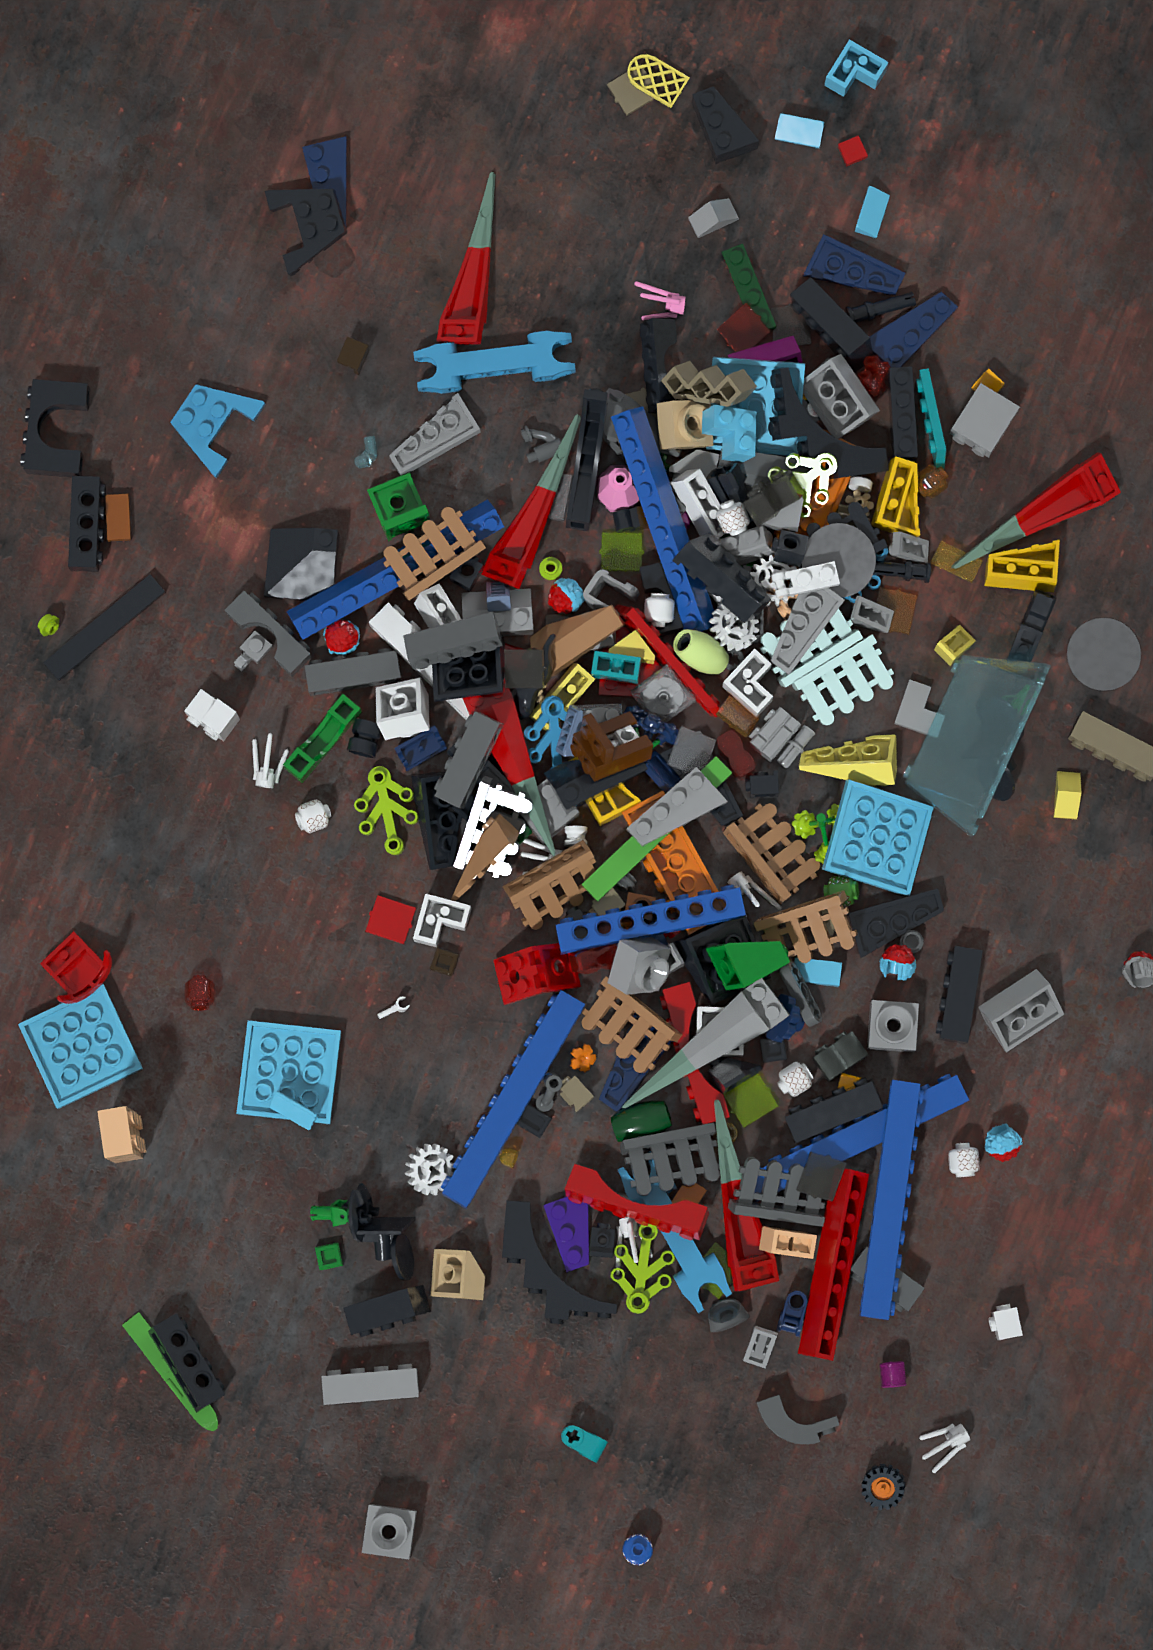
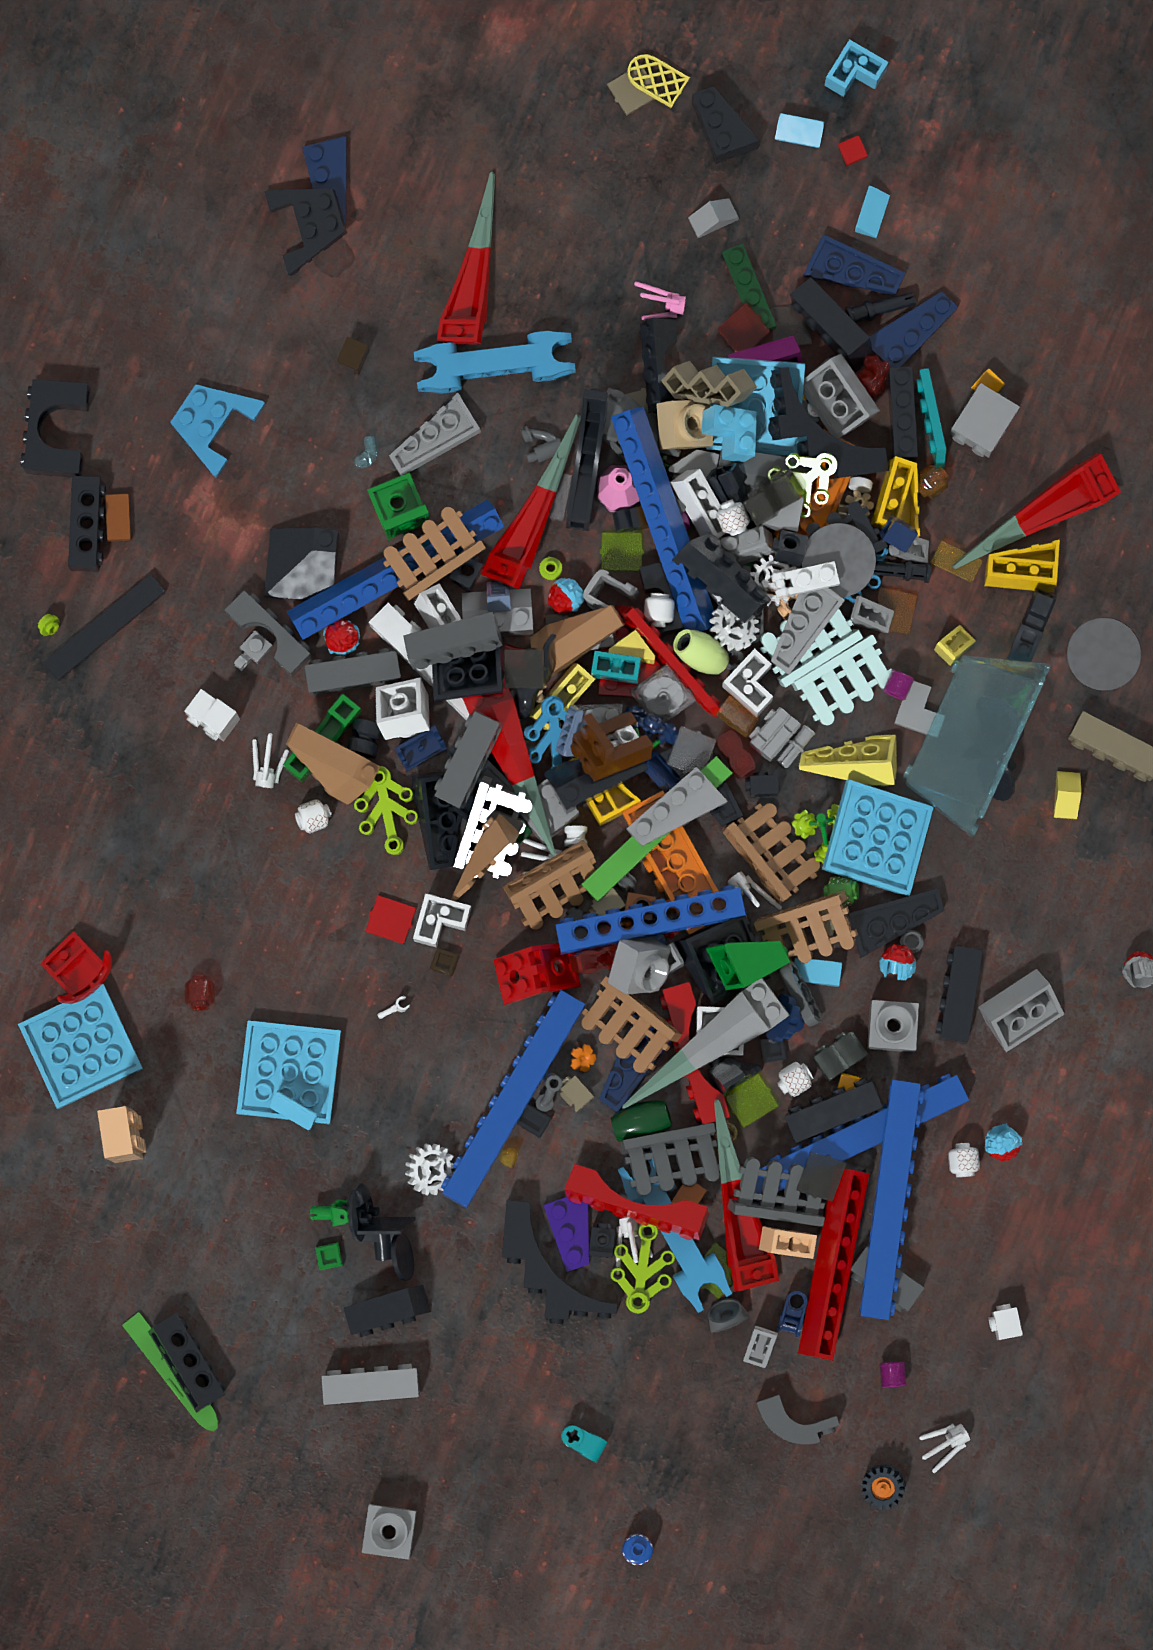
(334, 766): none -> medium nougat wedge
(456, 1275): tan slope -> none
(898, 533): none -> dark blue panel
(898, 685): none -> magenta piece

